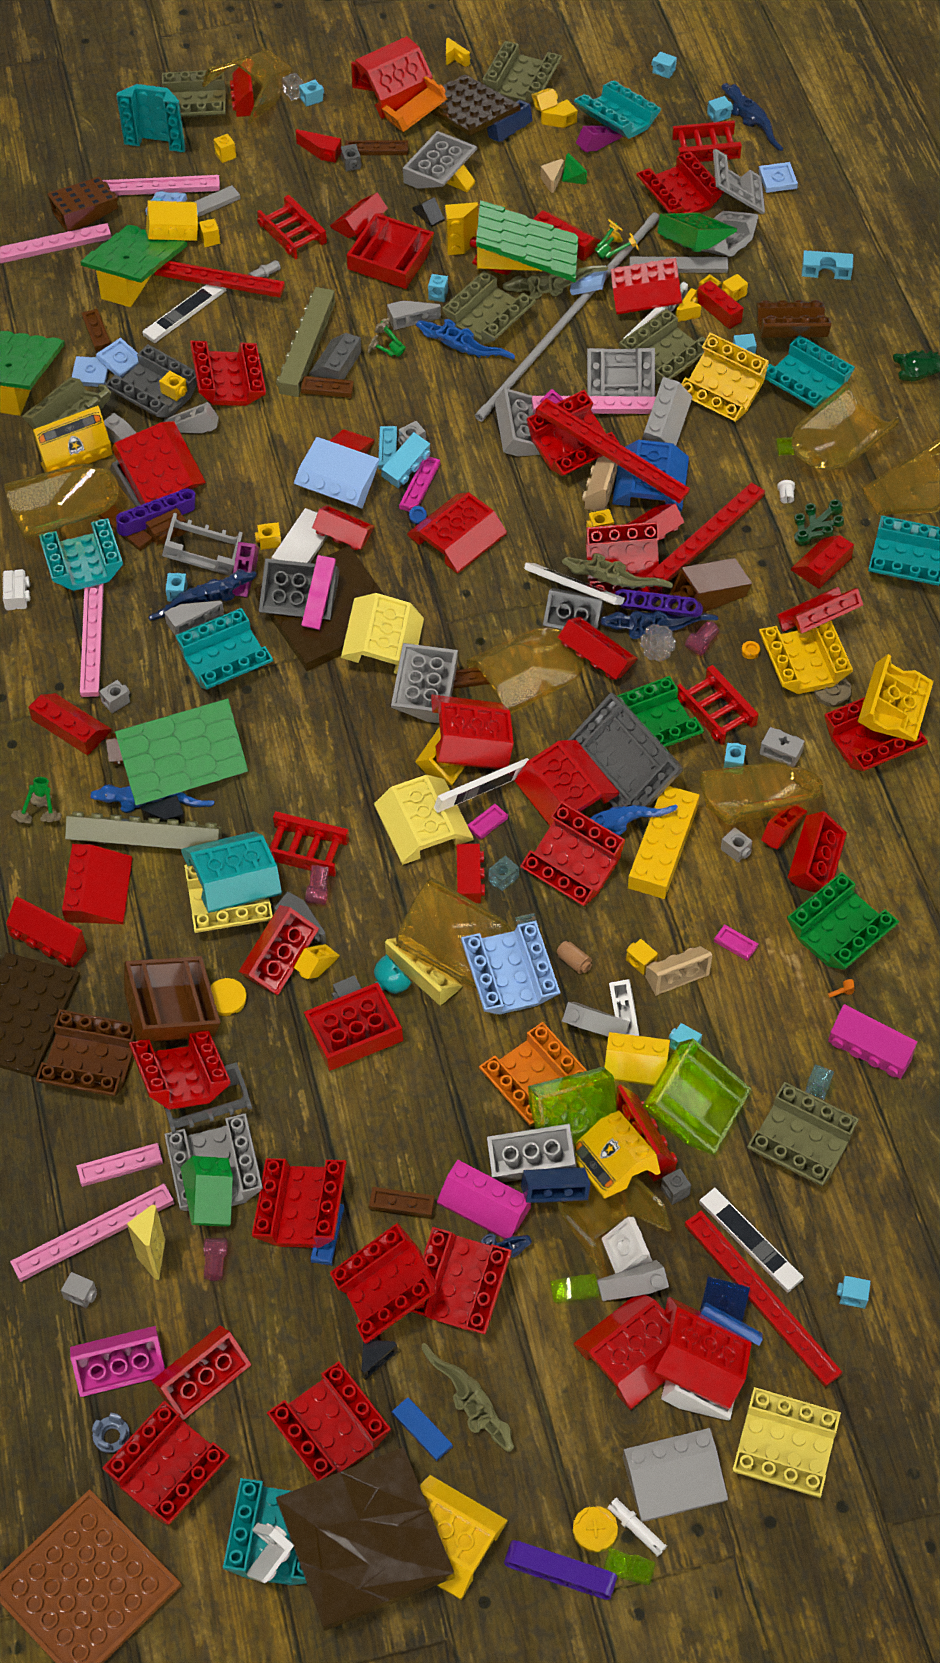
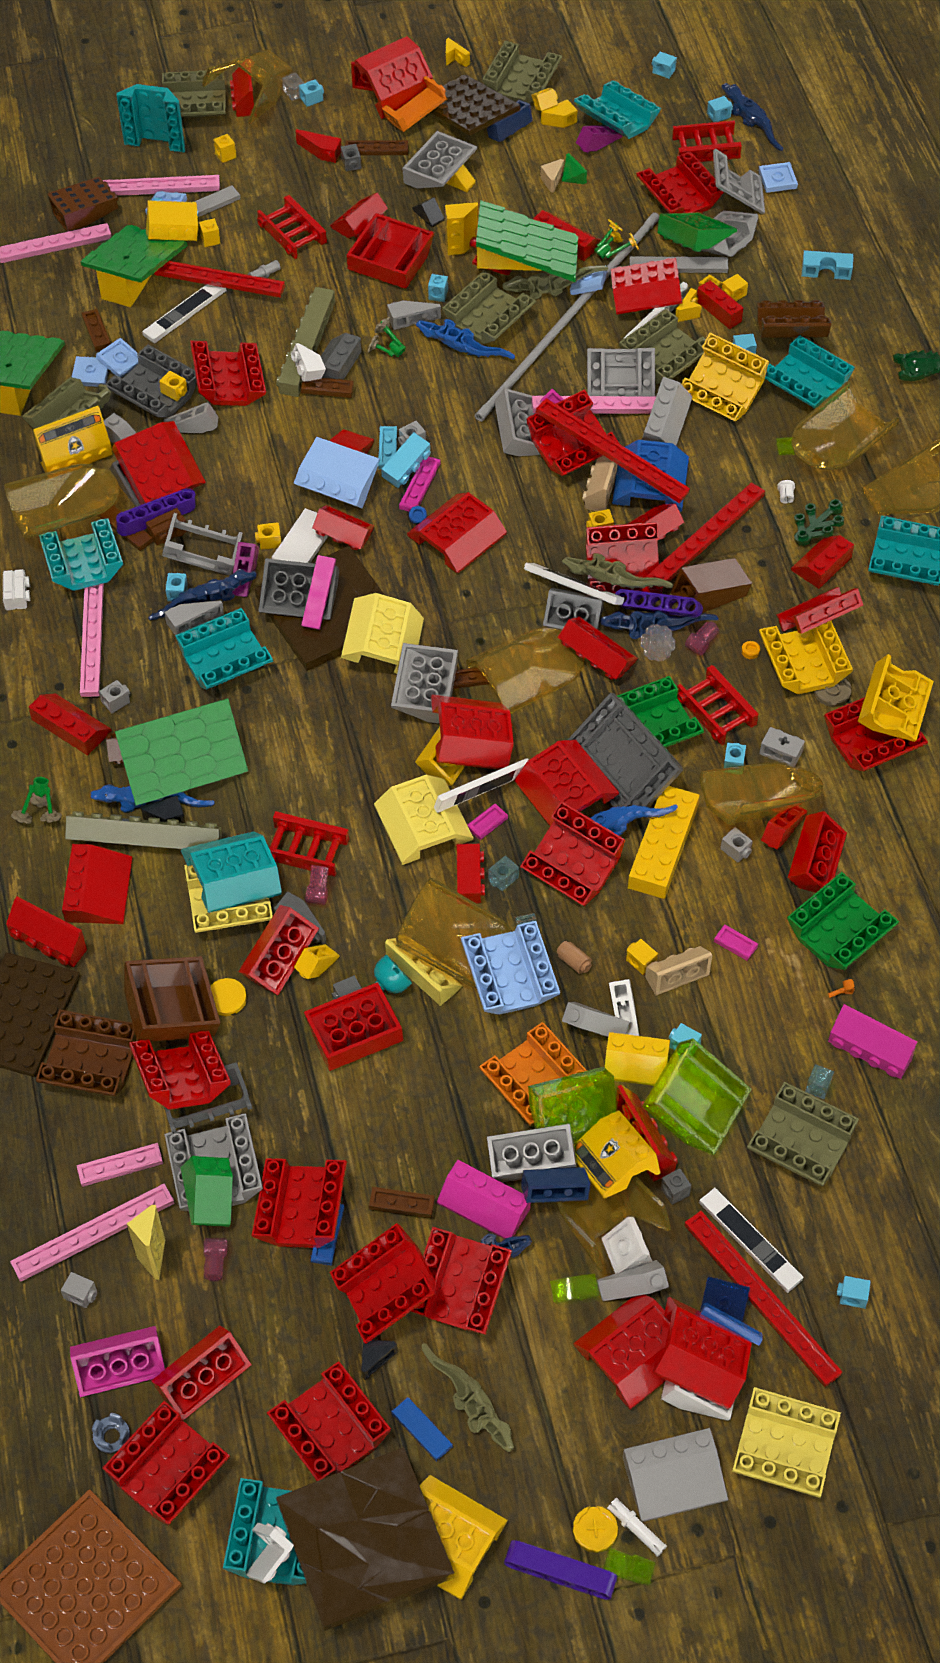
(308, 363): none -> white slope

